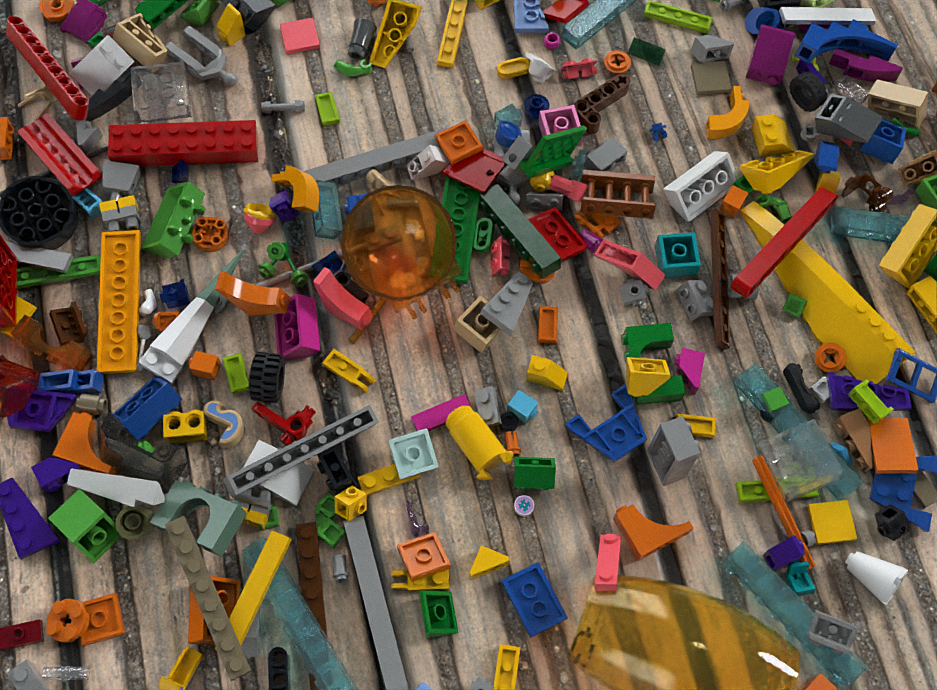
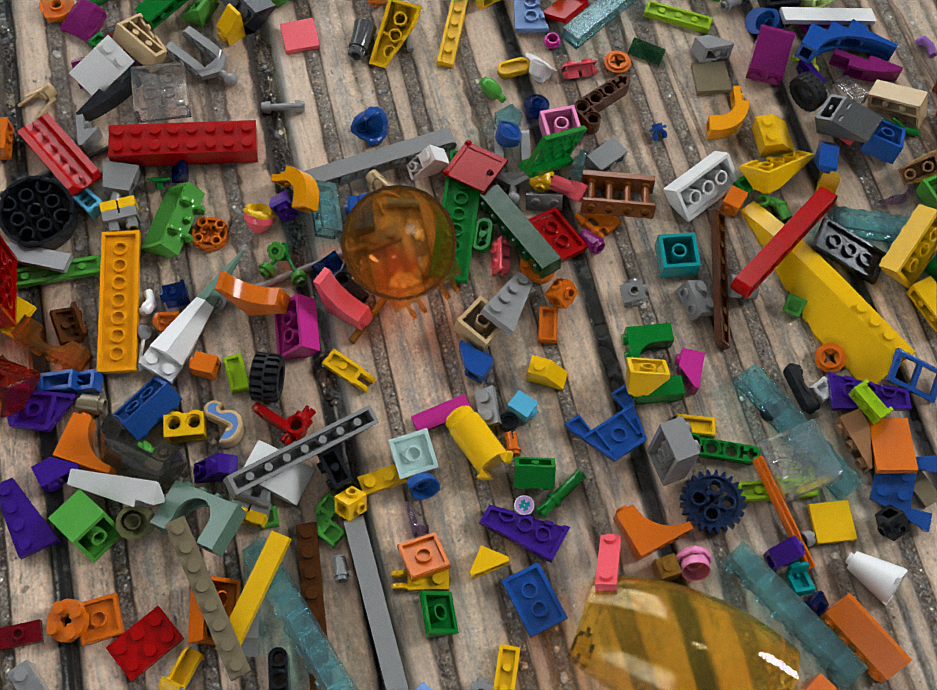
(47, 68): red beam -> none
(66, 673): clear pin -> none
(145, 643): none -> red plate
(159, 181): none -> green plant
(215, 468): none -> dark purple slope
(327, 109): lime tile -> none
(351, 70): bright green piece -> none
(371, 125): none -> blue hair
(423, 485): none -> blue hat
(458, 142): orange tile -> none
(474, 362): none -> blue slope
(492, 89): none -> bright green plant
(517, 152): light grey torso -> none
(534, 535): none -> dark purple wing
(554, 499): none -> green pin
(561, 293): none -> orange brick
(631, 263): coral arch -> none
(666, 568): none -> pearl gold brick
(694, 562): none -> bright pink piece
(721, 453): none -> green beam
(724, 516): none -> dark blue gear
(775, 399): bright green tile -> none
(809, 138): light grey bush -> none
(817, 602): none -> clear blue slope
(831, 632): light grey bracket -> none
(842, 451): dark azure tile -> none
(848, 250): none -> black tile
(865, 638): none -> orange slope
(877, 197): reddish brown piece -> none
(930, 47): none -> medium lavender arm

